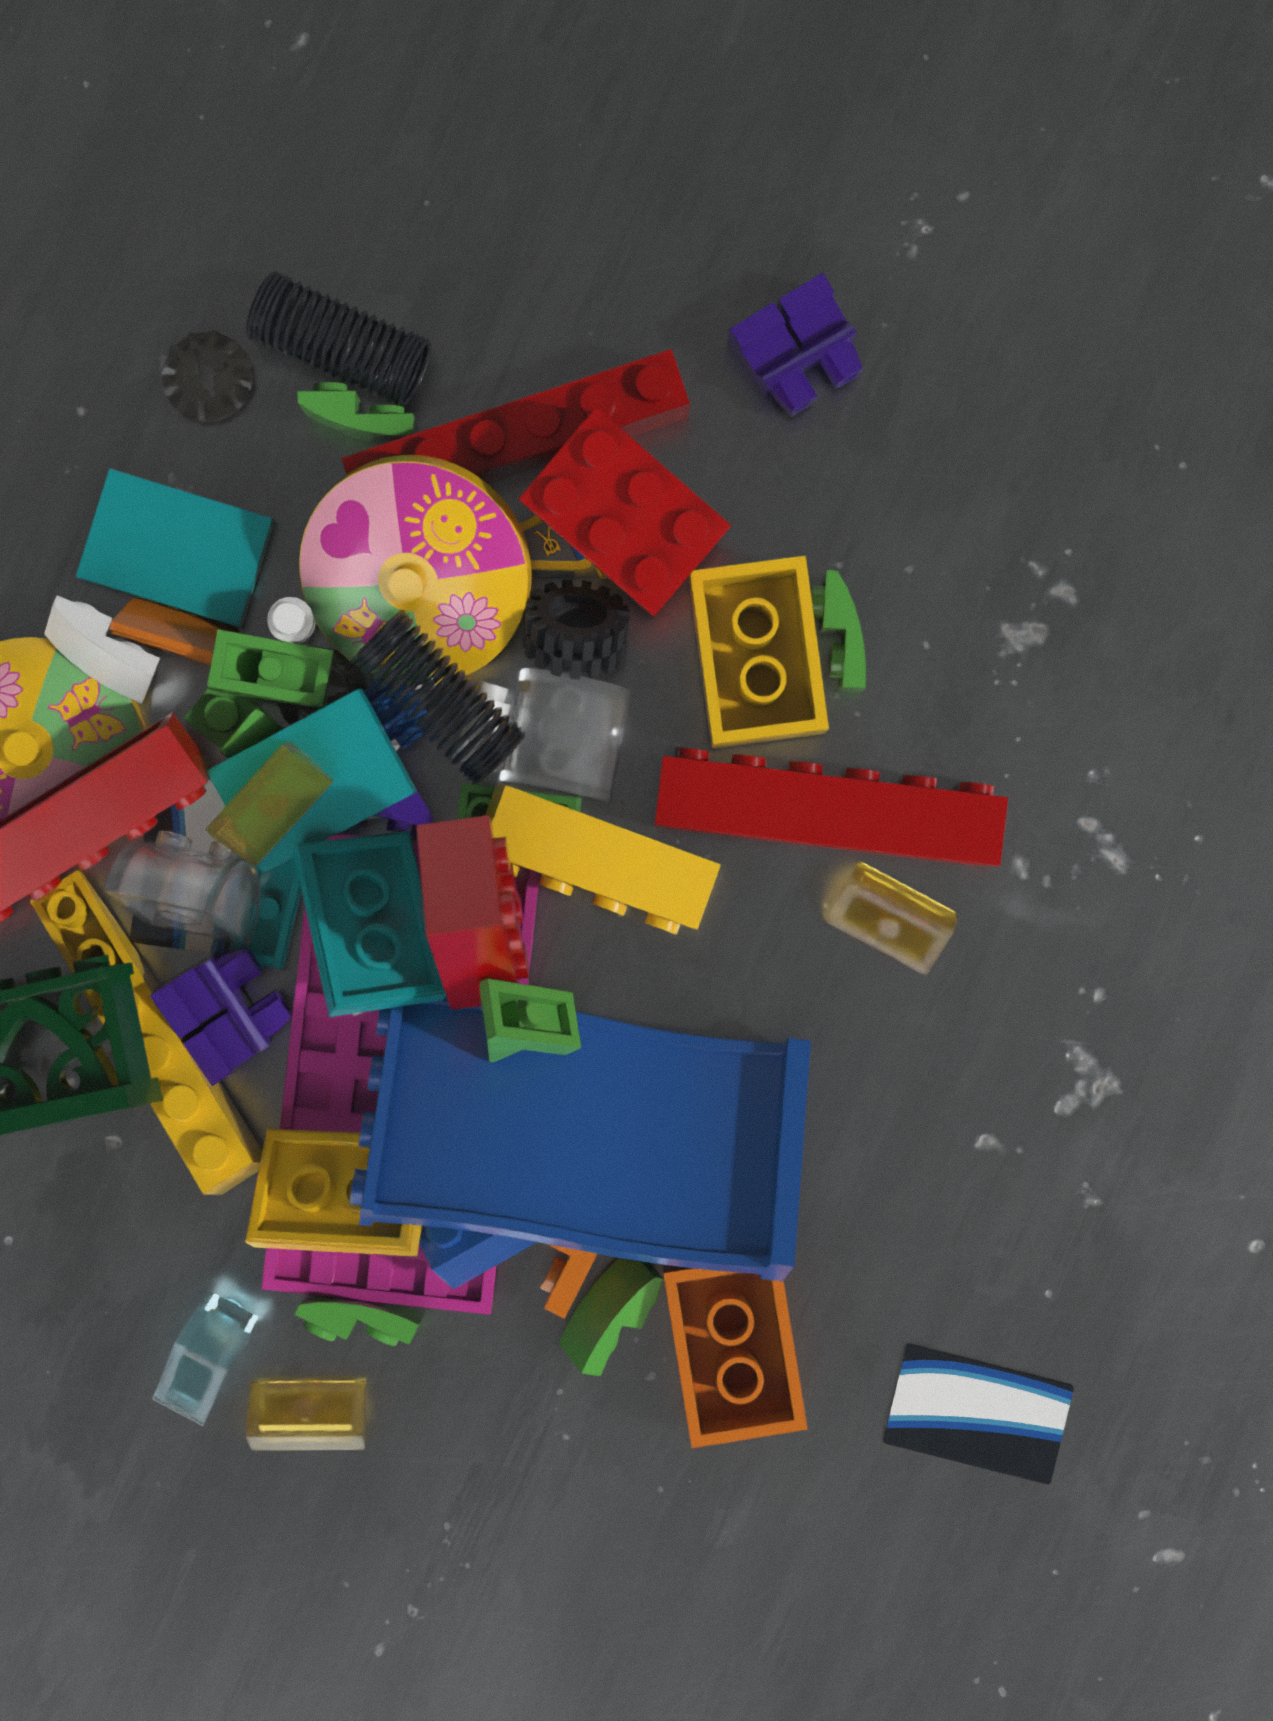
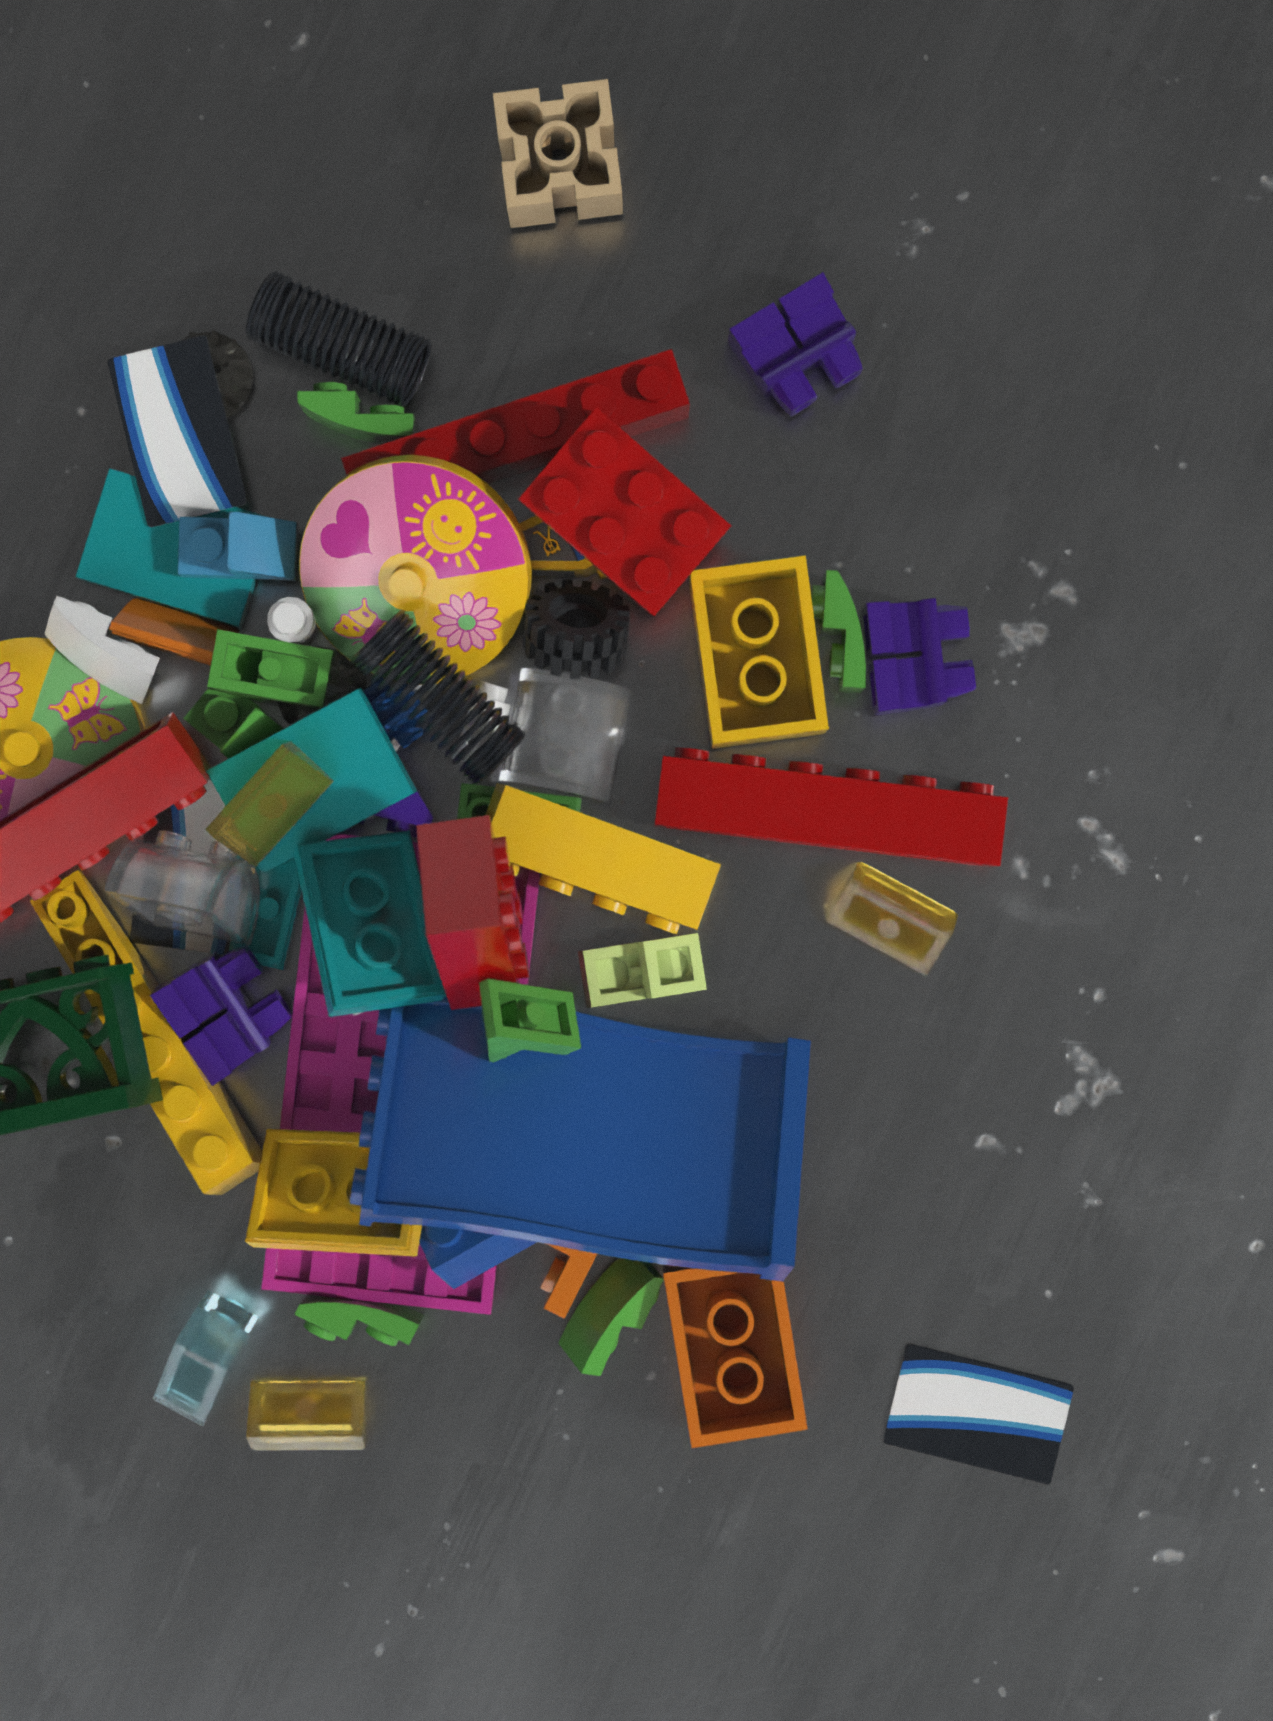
(177, 431): none -> sticker
(238, 547): none -> dark azure slope
(530, 133): none -> tan brick
(642, 970): none -> yellowish green slope
(914, 630): none -> dark purple hips

